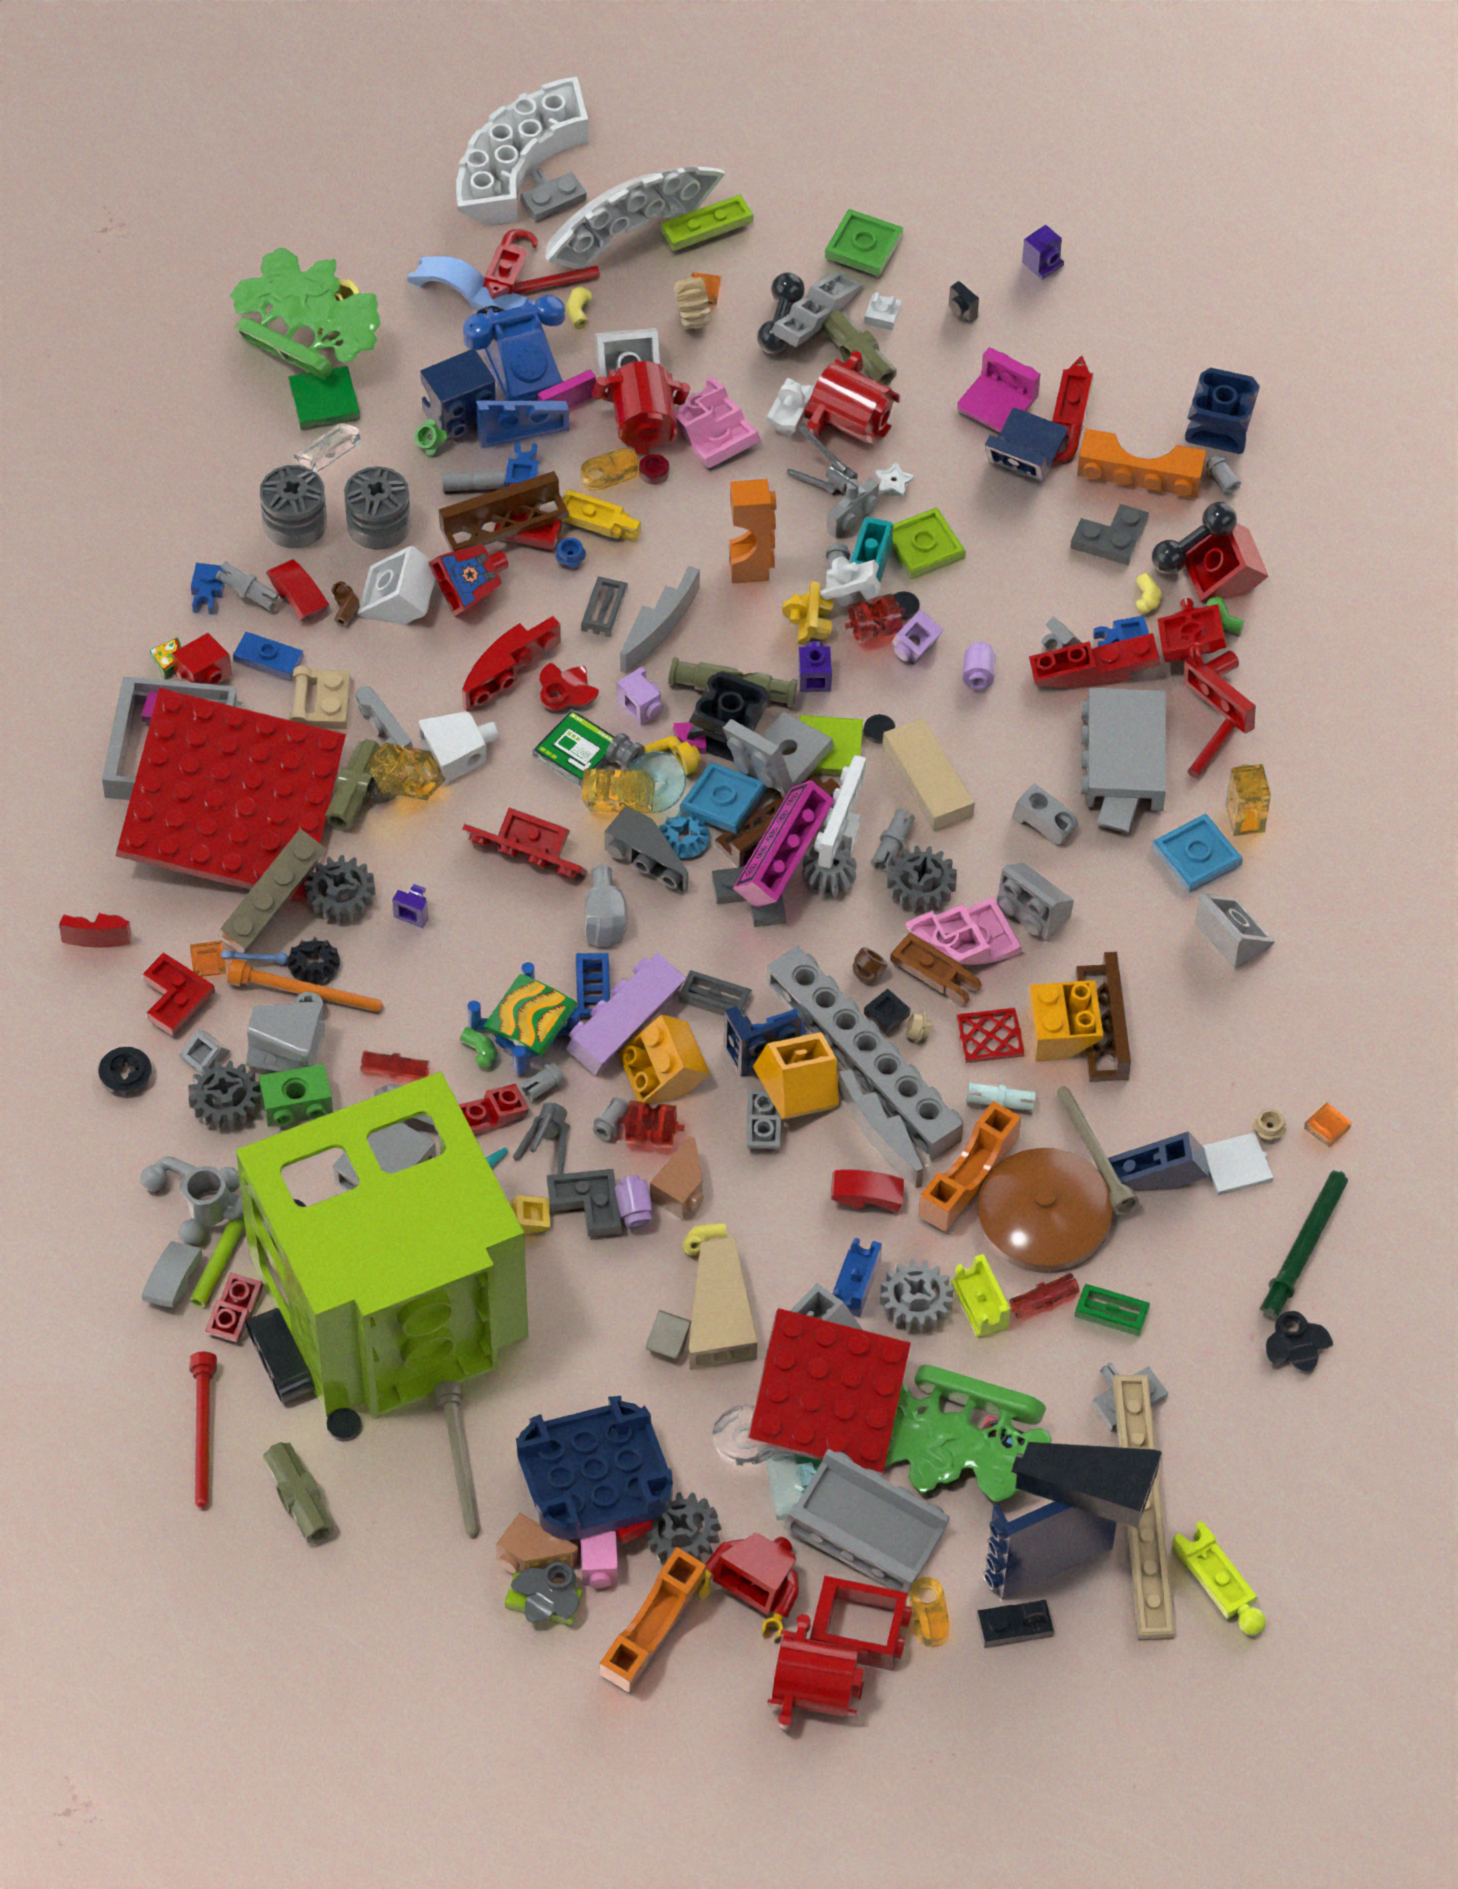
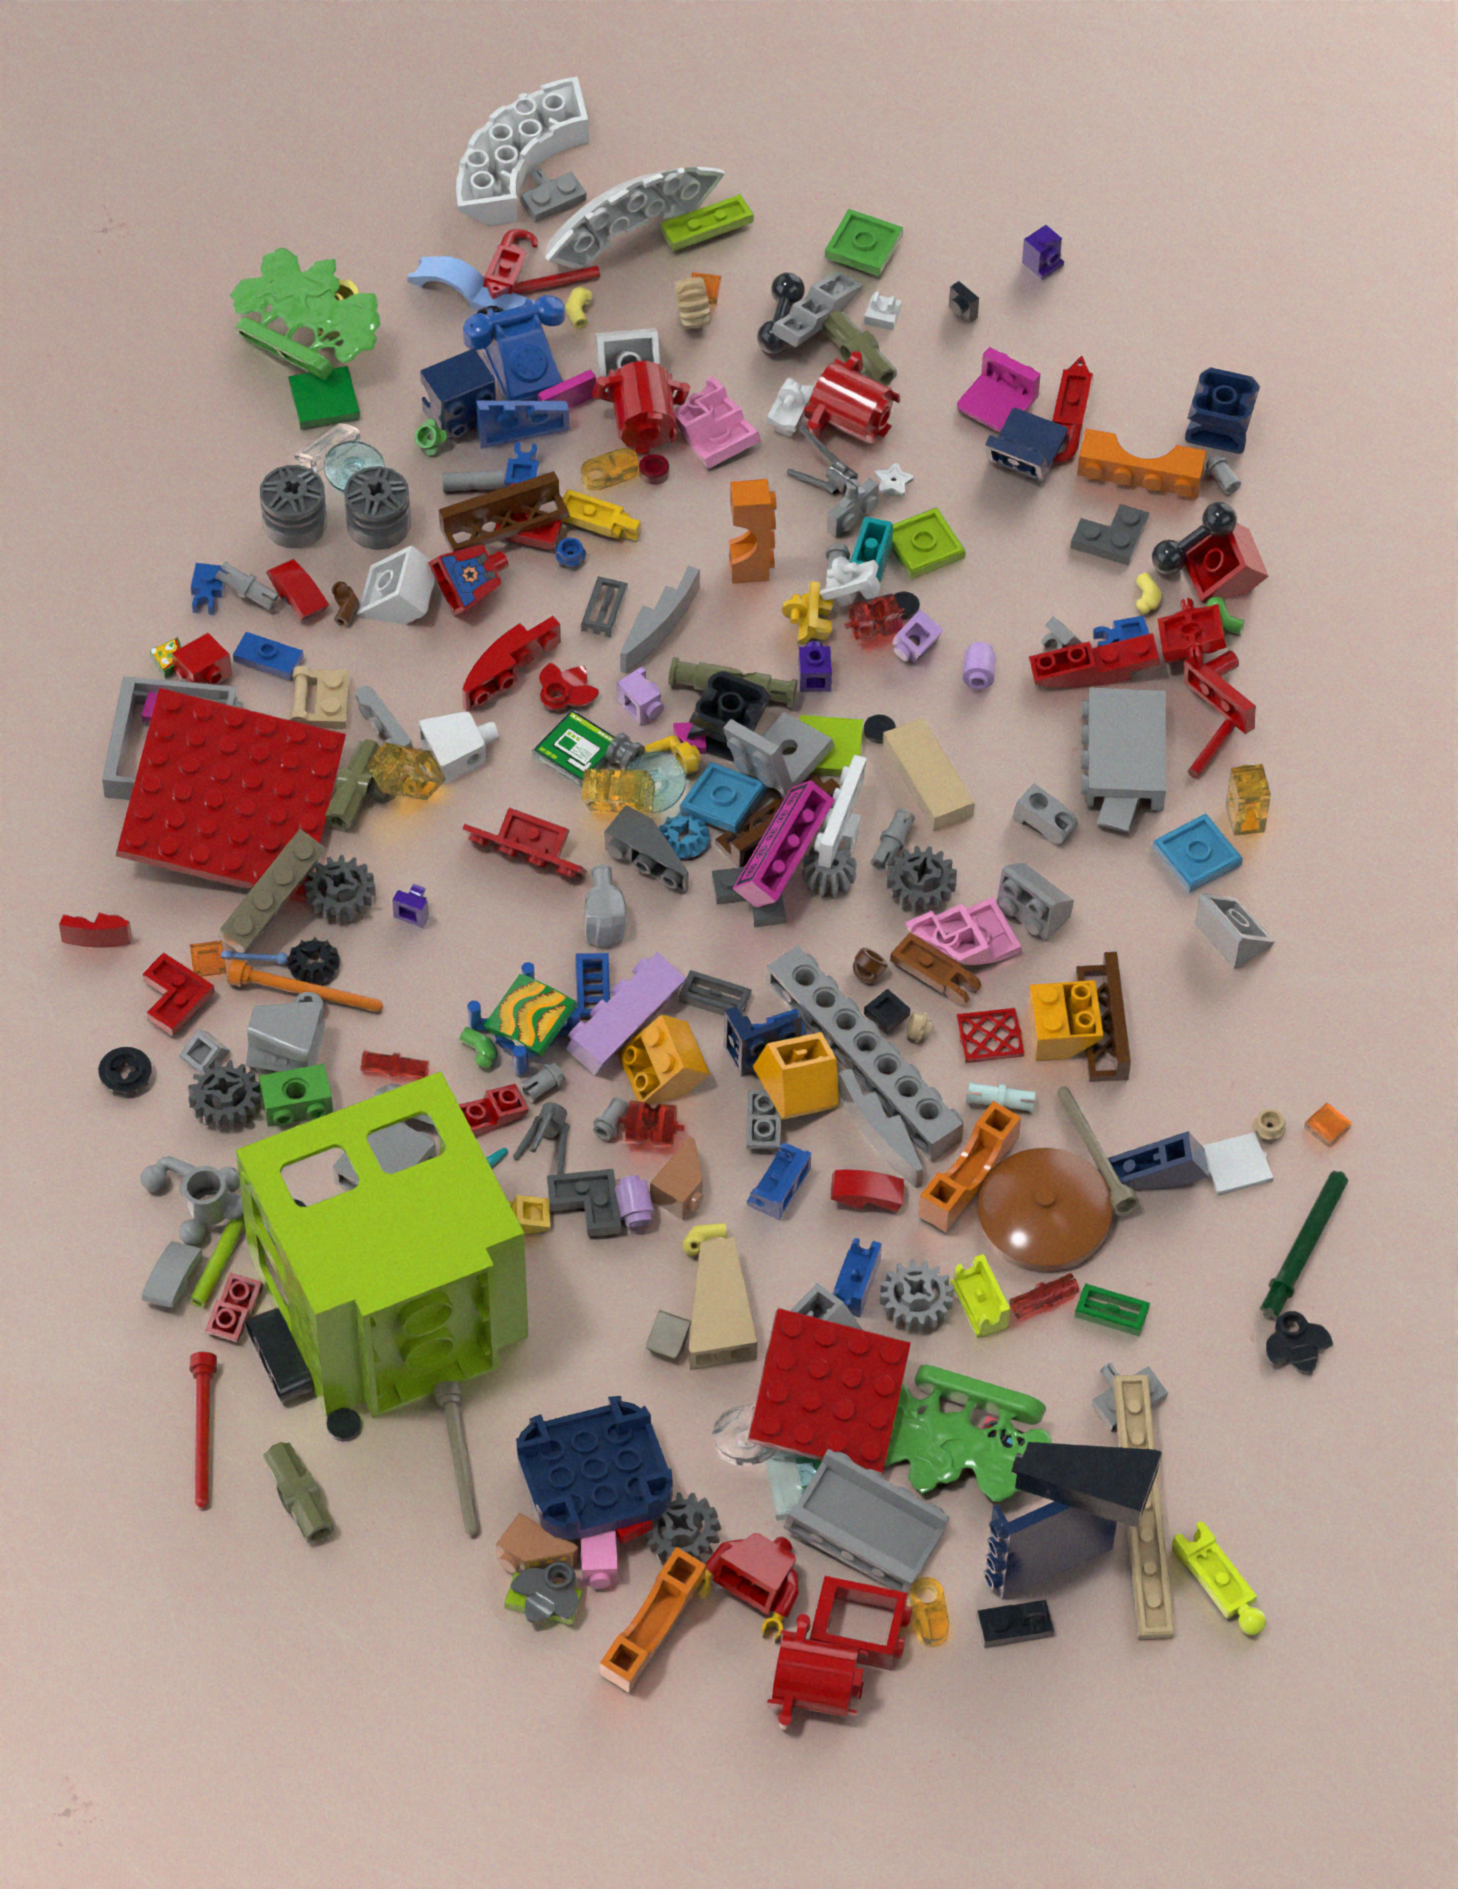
(347, 458): none -> clear light blue dish
(781, 1181): none -> blue hinge

